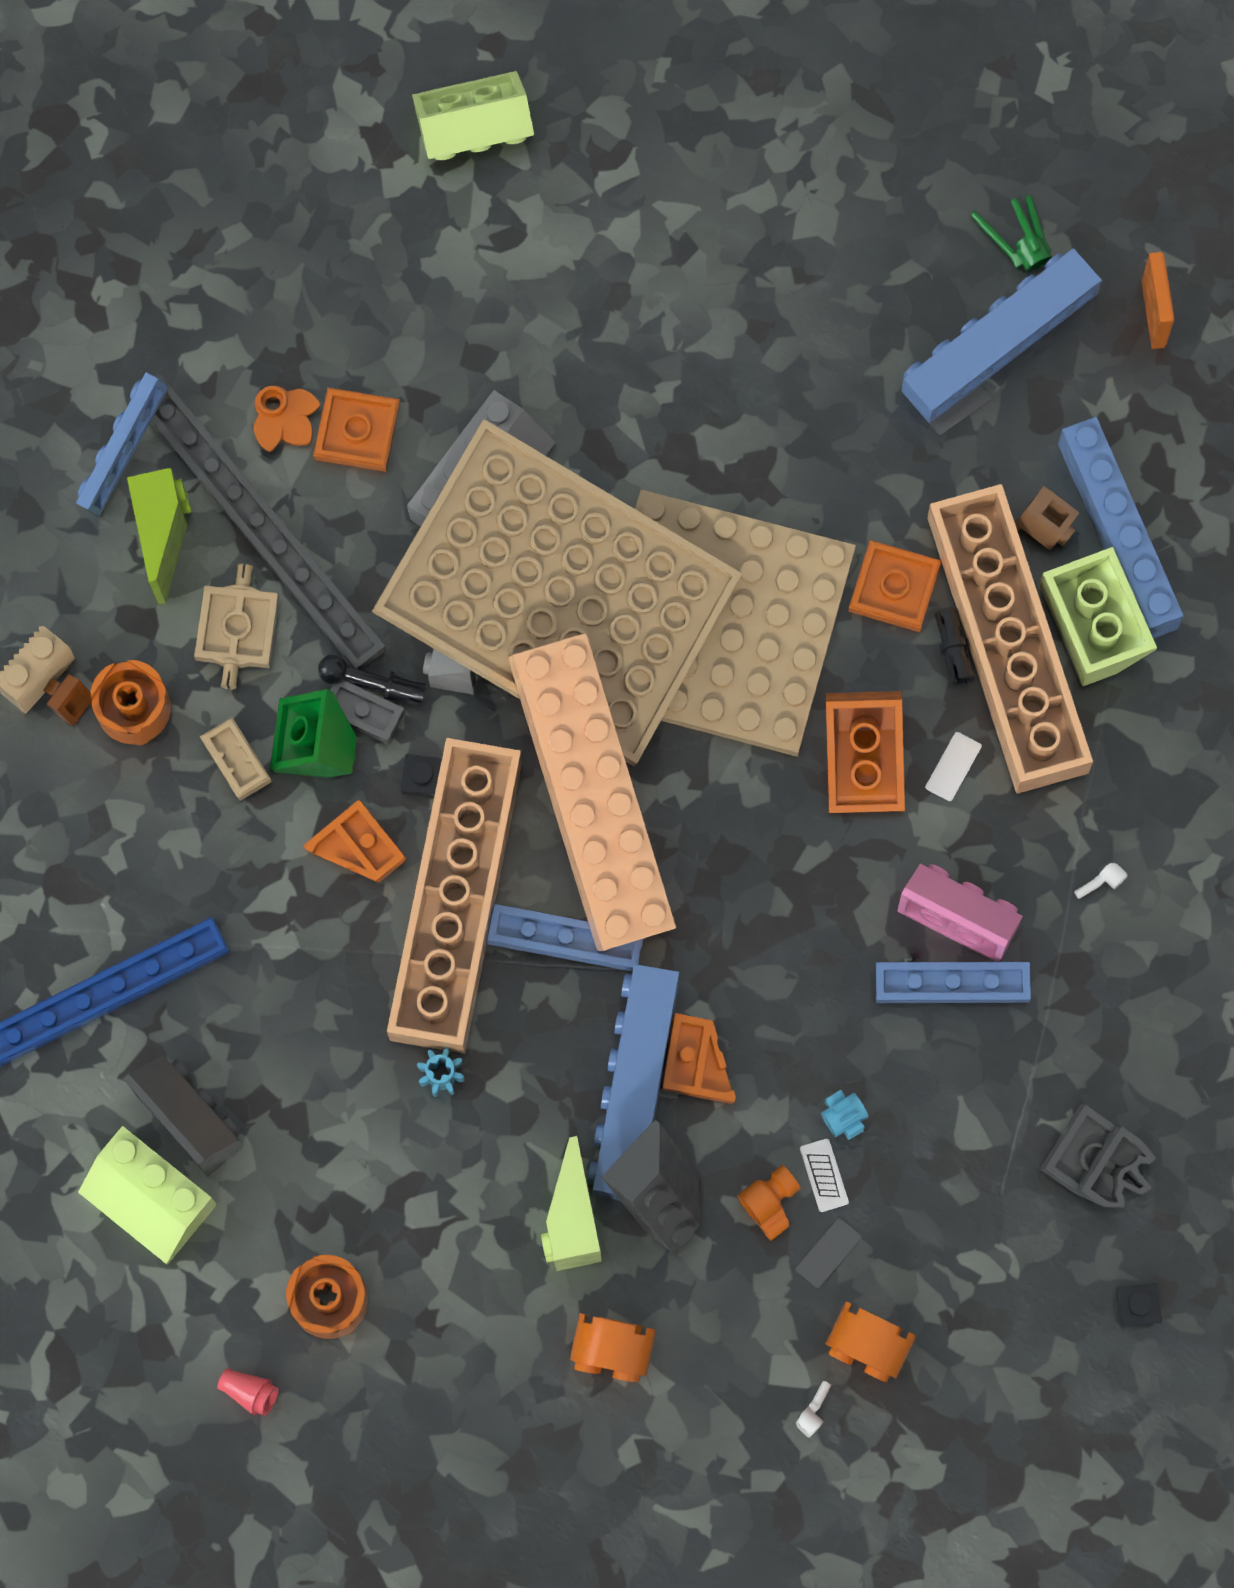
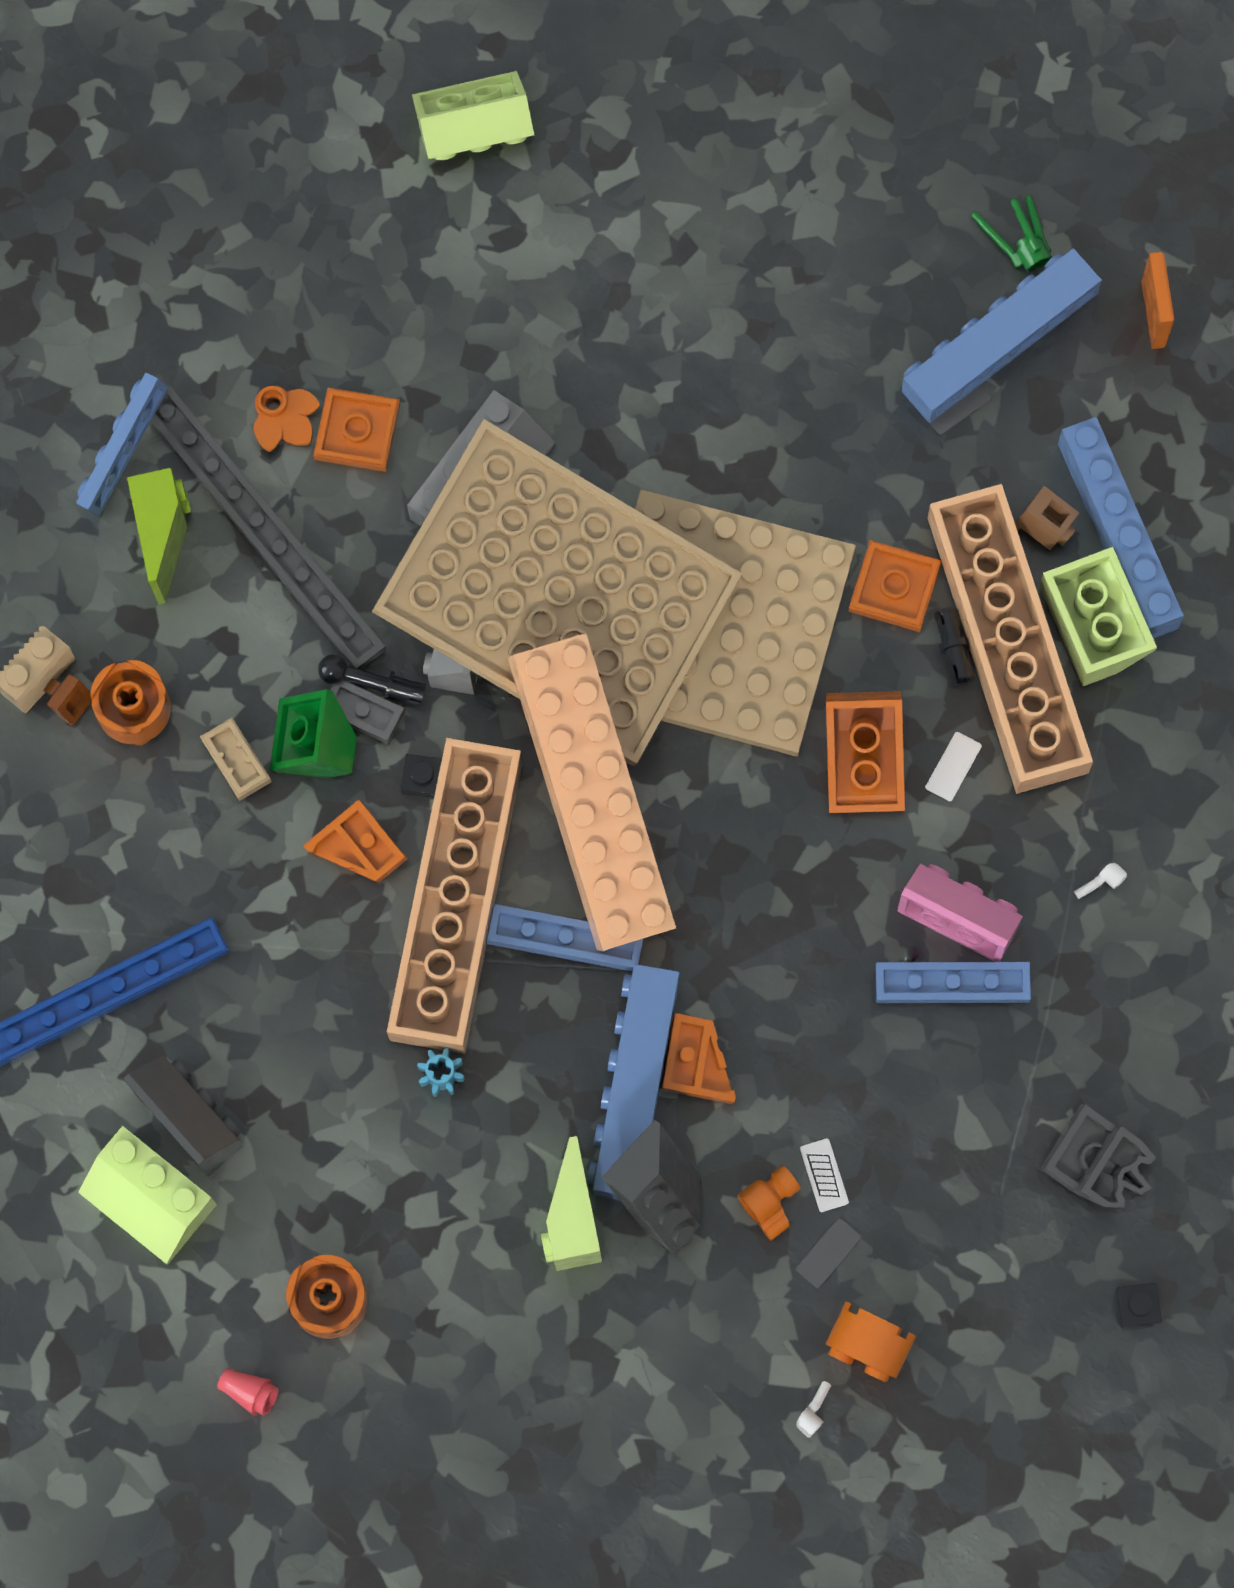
(237, 626): tan plate -> none
(612, 1346): orange brick -> none
(844, 1114): medium azure gear -> none

